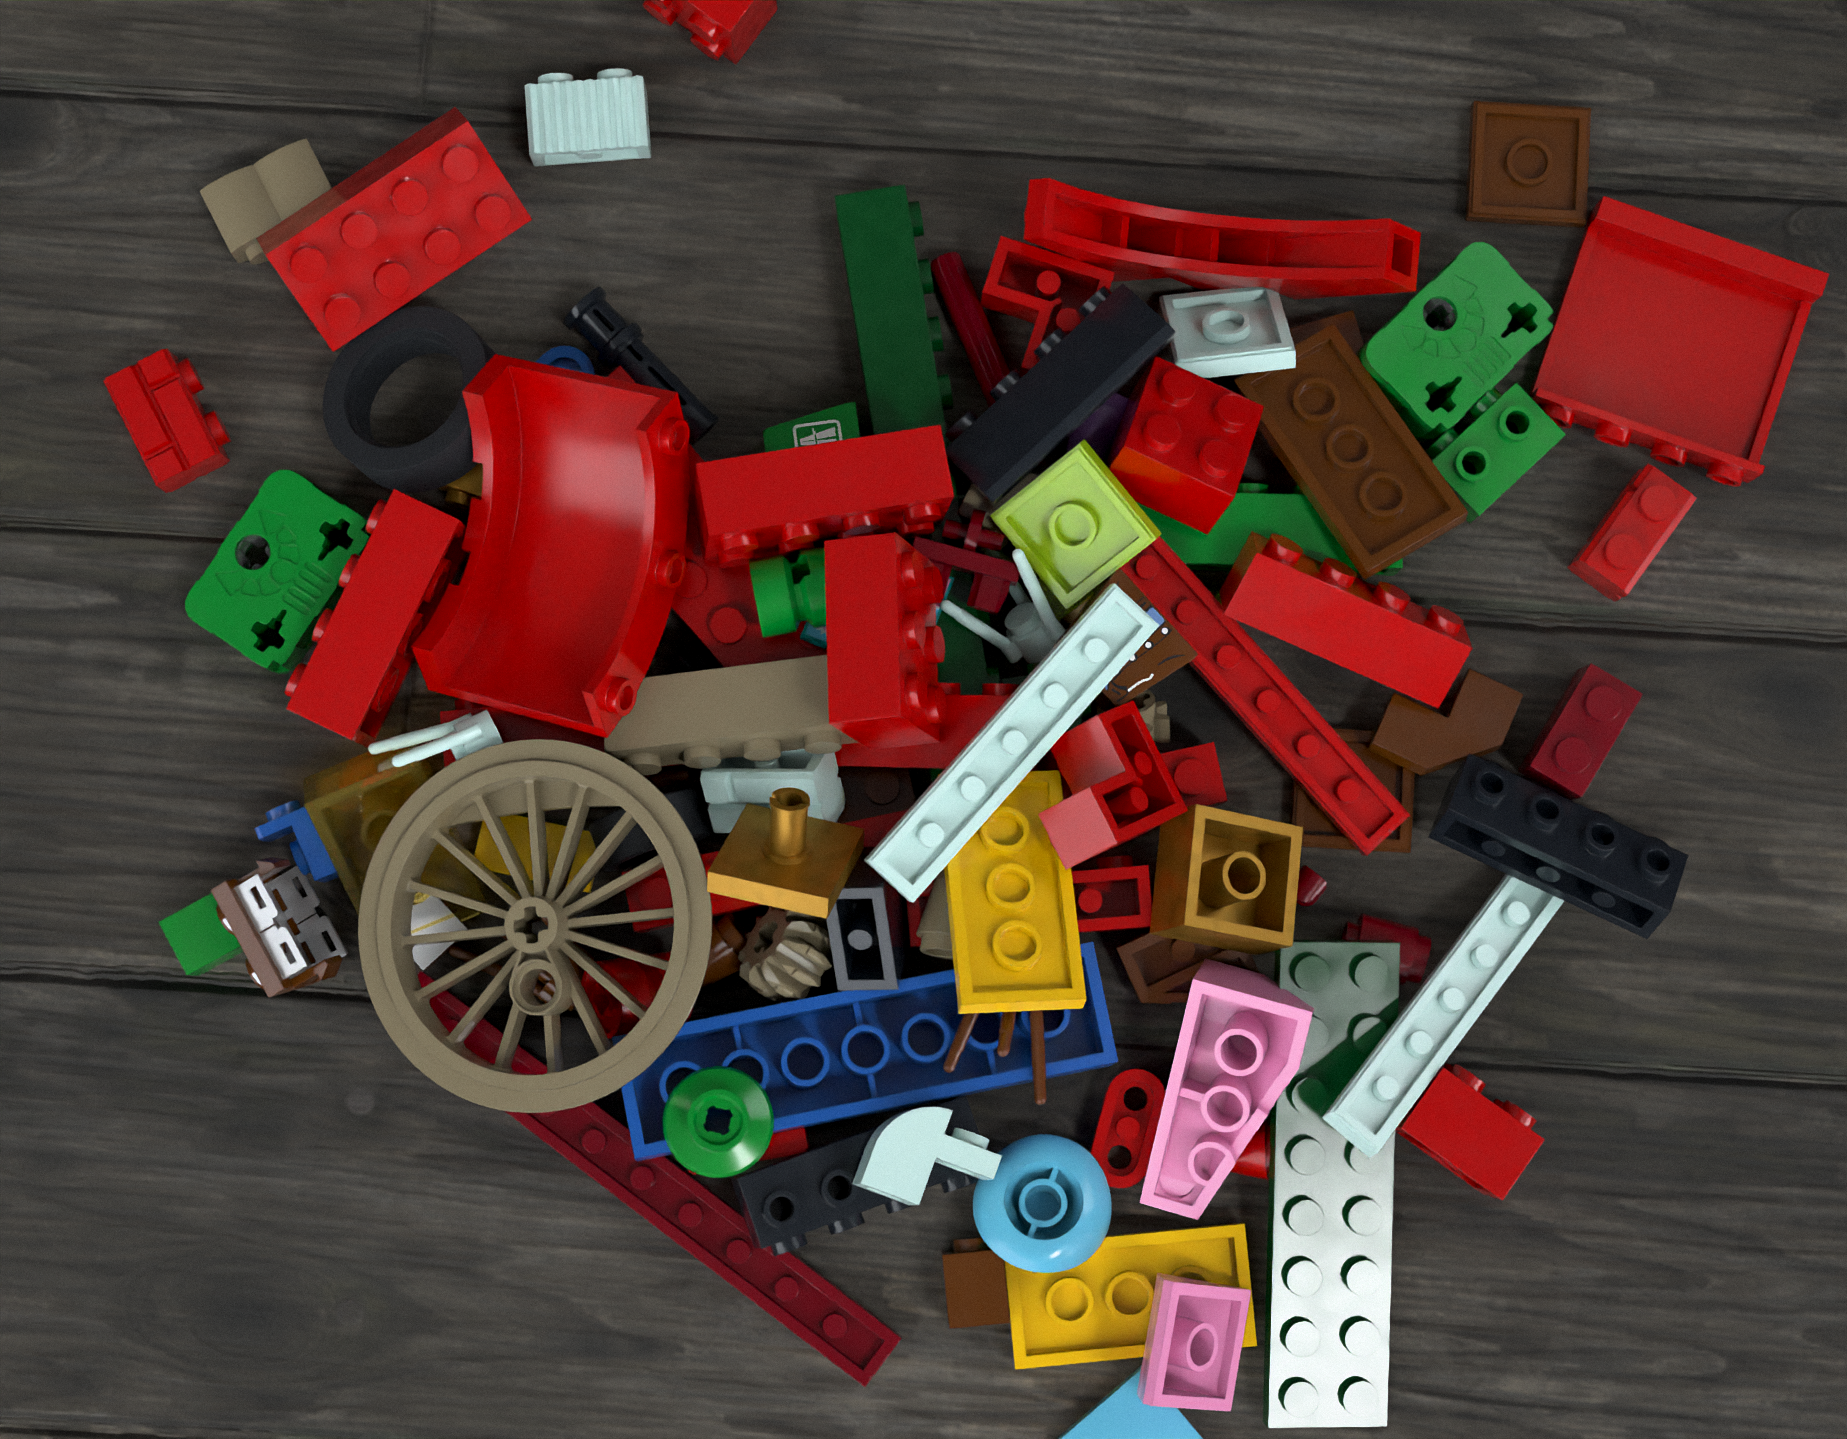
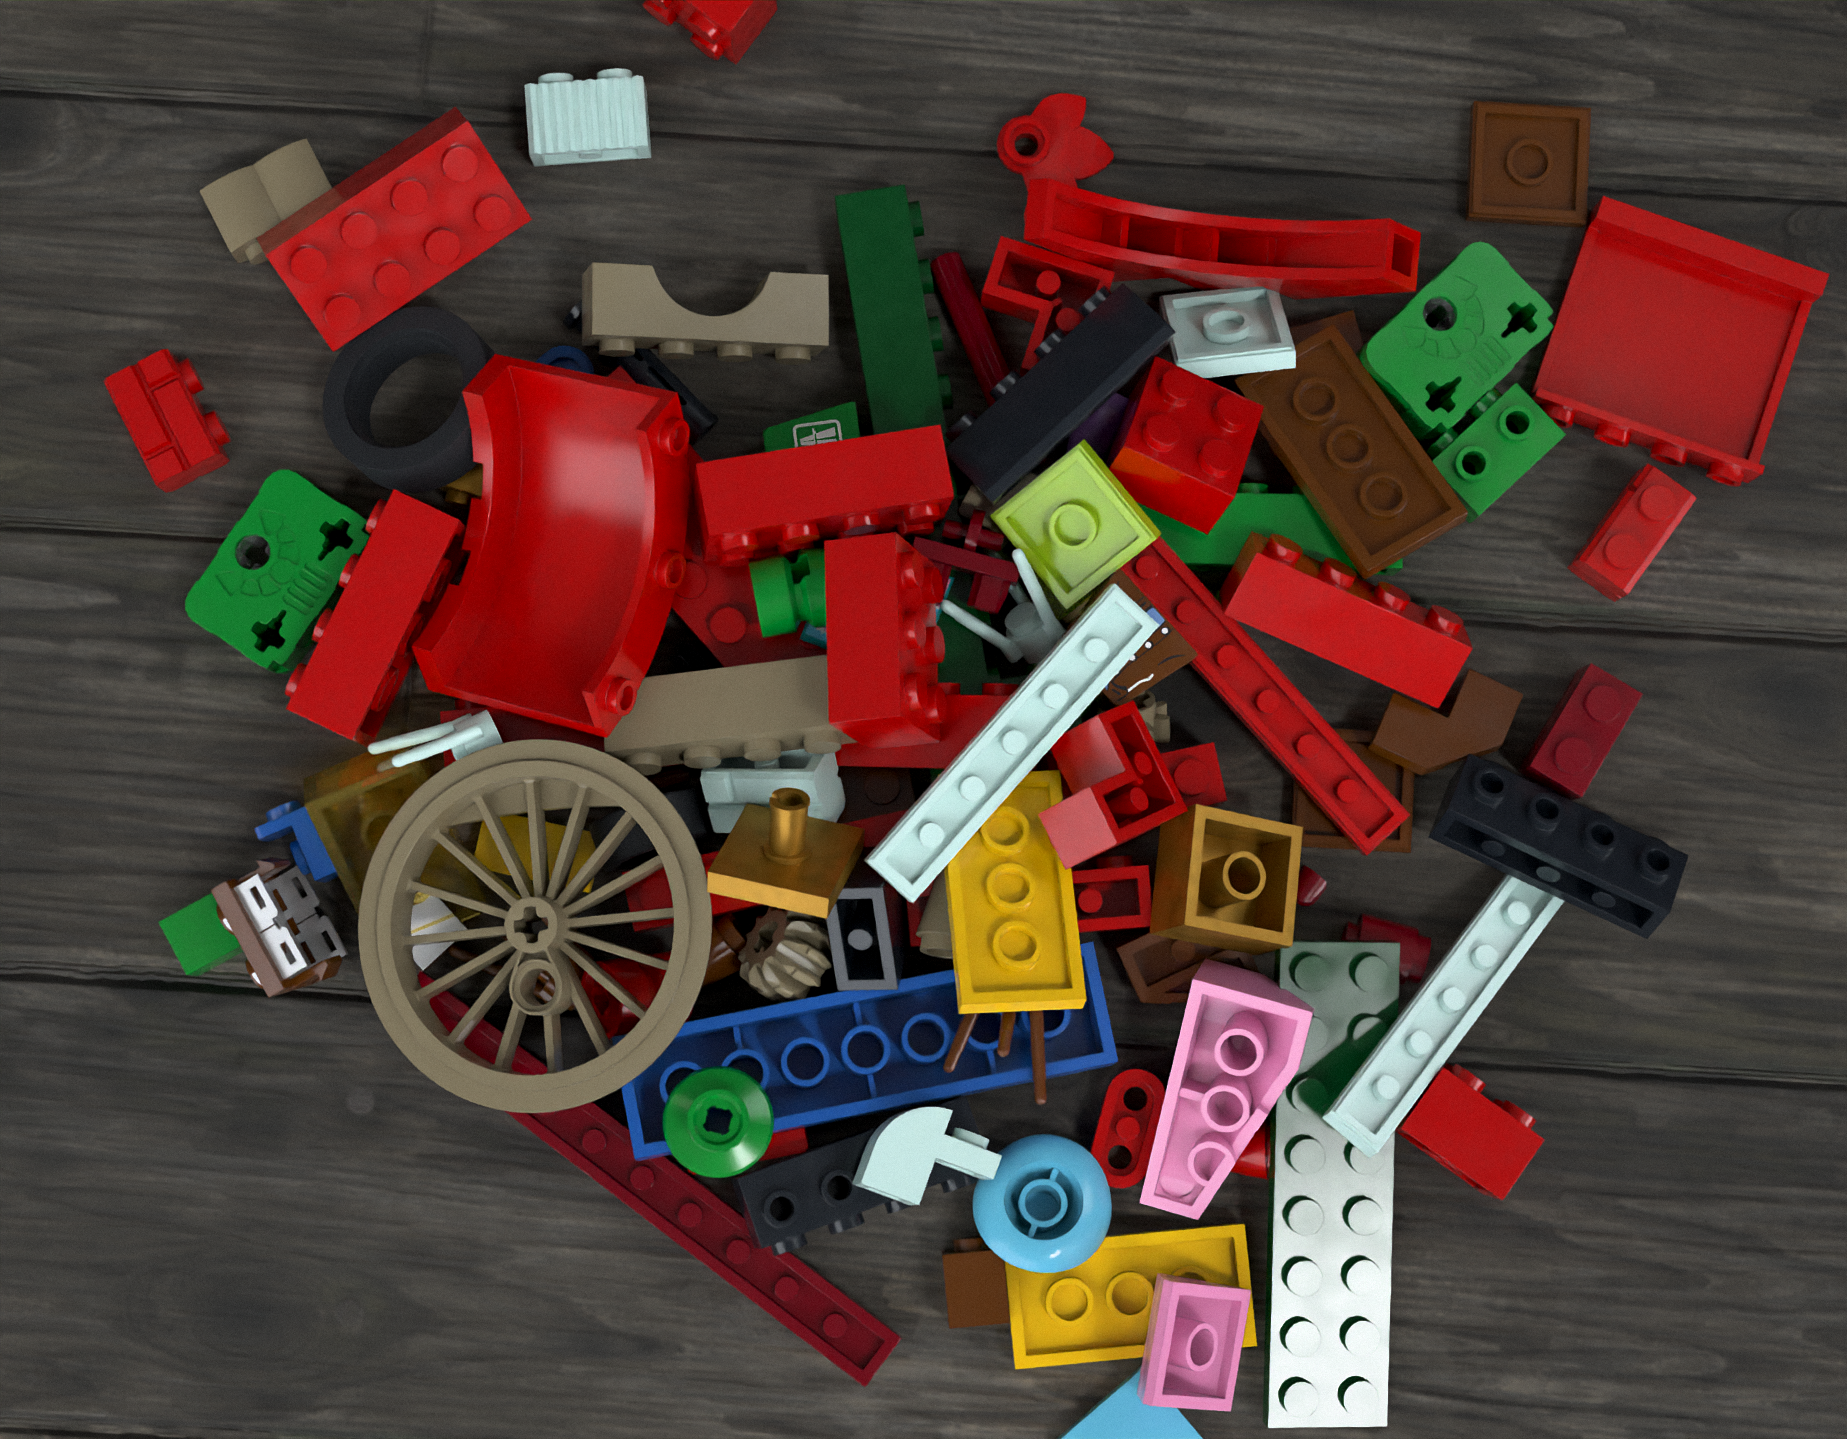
(631, 310): none -> dark tan arch
(1063, 146): none -> red plate

